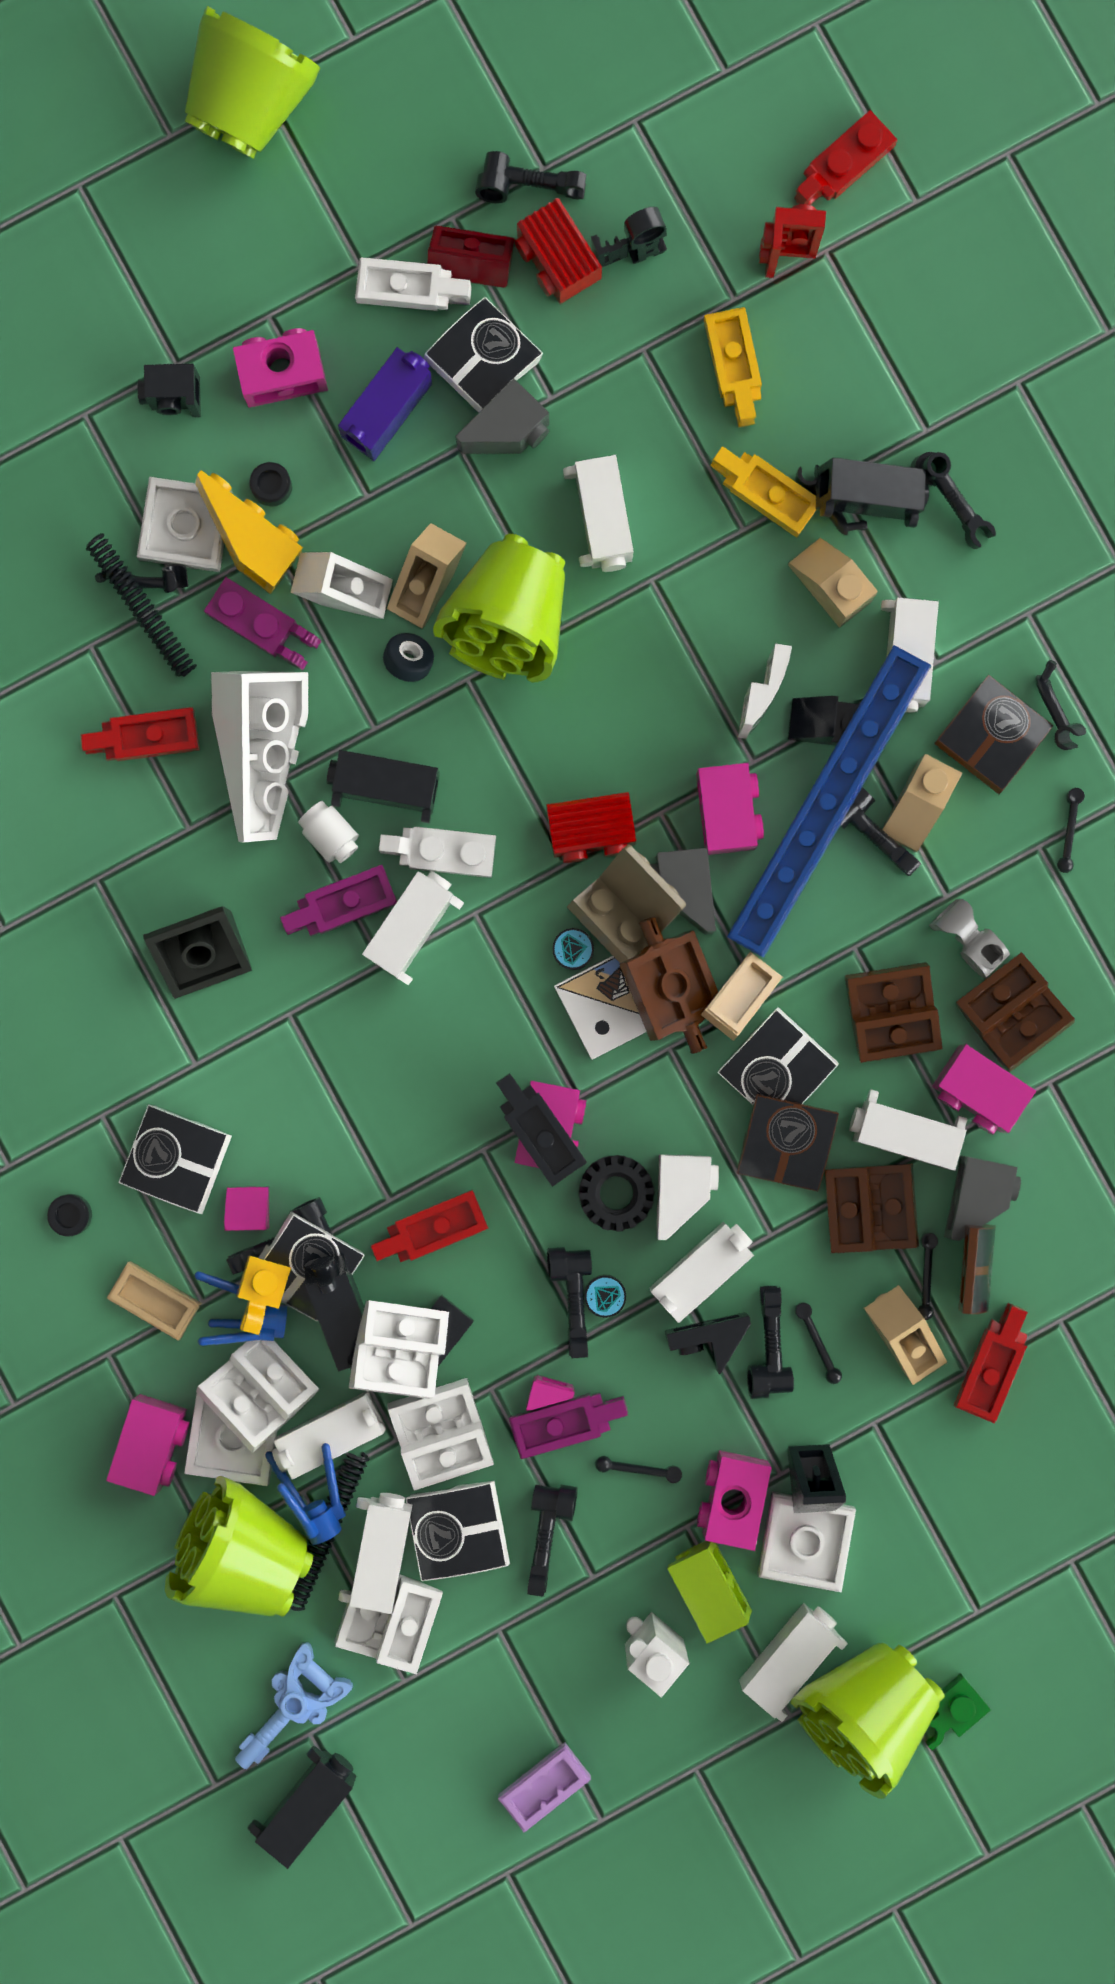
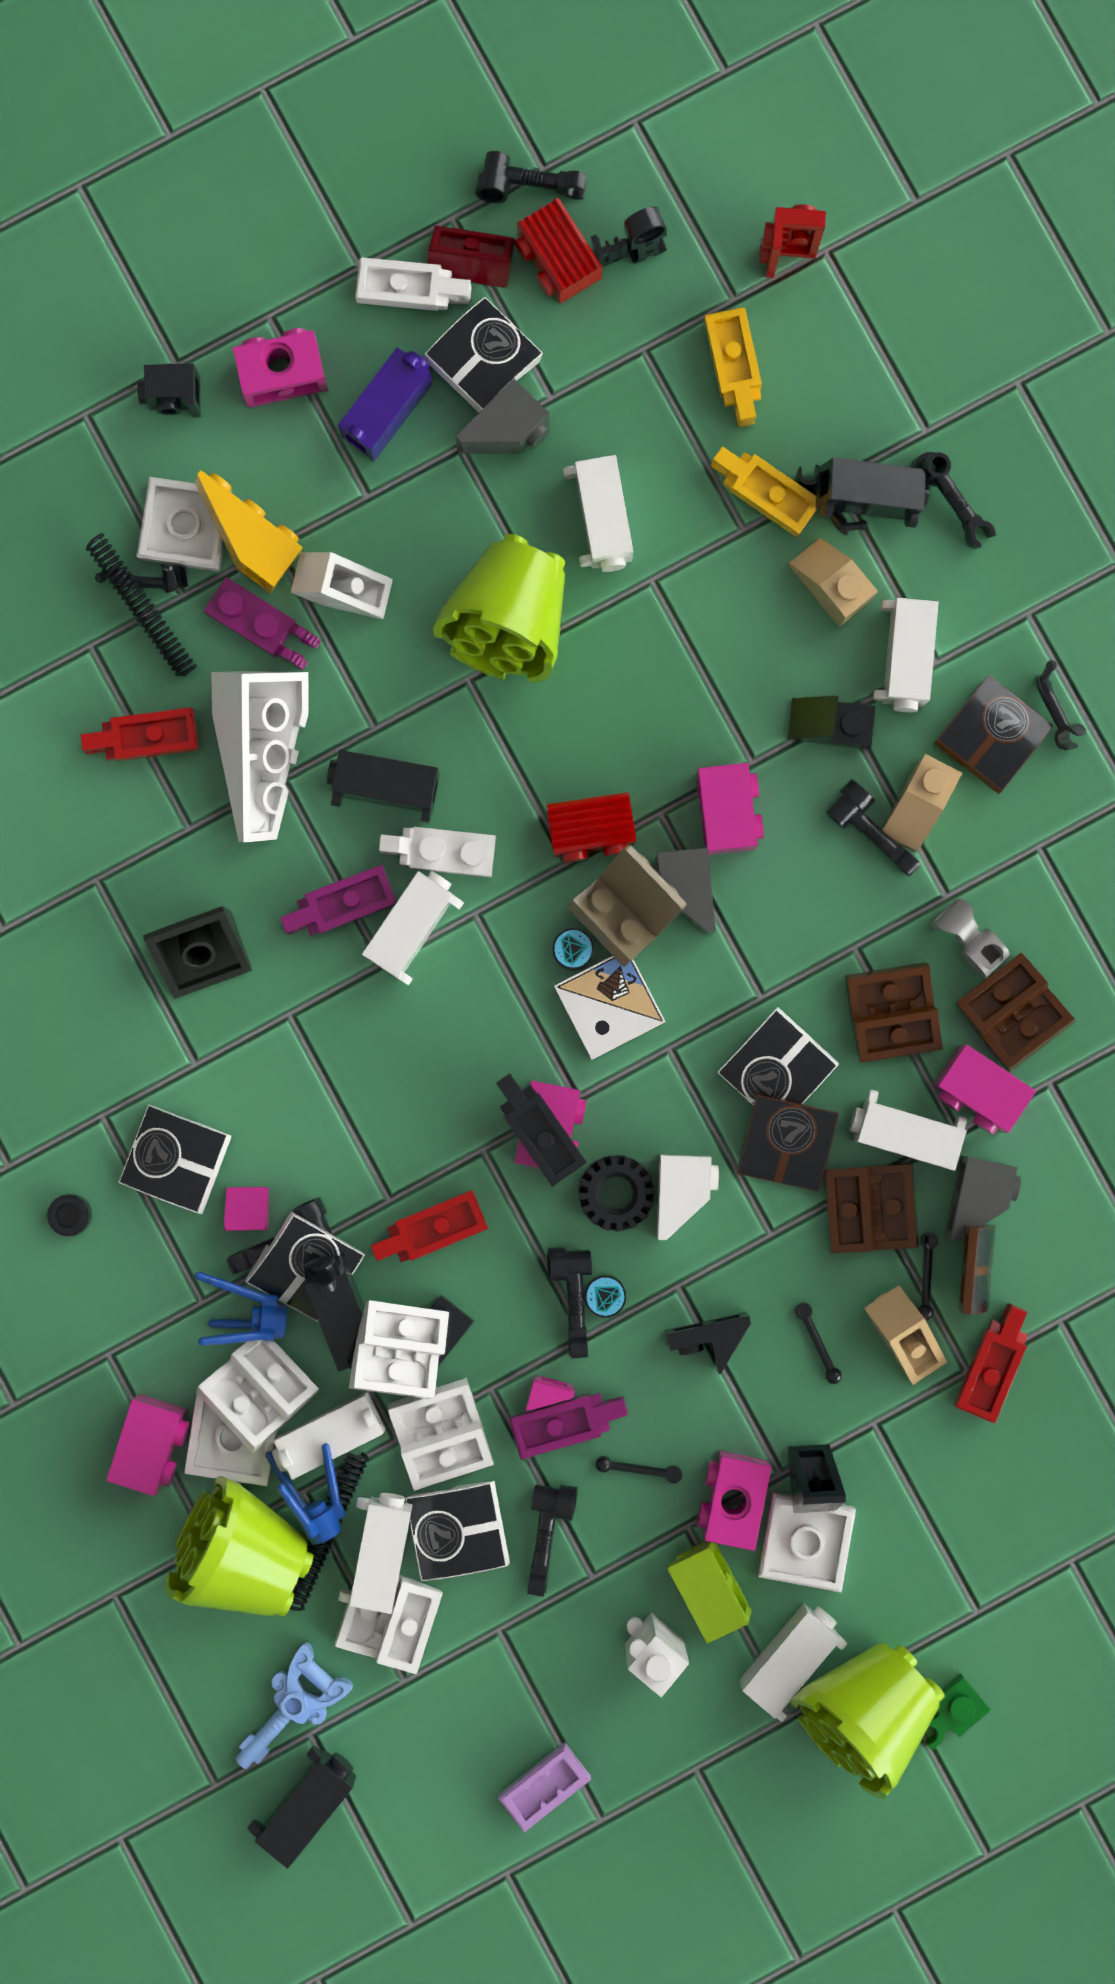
(154, 1300): tan tile -> none
(243, 82): lime cone -> none
(262, 1287): yellow plate -> none
(270, 484): black tile -> none
(329, 832): white brick -> none
(404, 667): black wheel -> none
(426, 574): tan slope -> none
(670, 984): reddish brown plate -> none
(702, 1270): white brick -> none
(741, 996): tan tile -> none
(761, 695): white slope -> none
(770, 1376): black brick -> none
(829, 800): blue tile -> none
(846, 160): red hinge -> none
(1074, 797): black hinge -> none

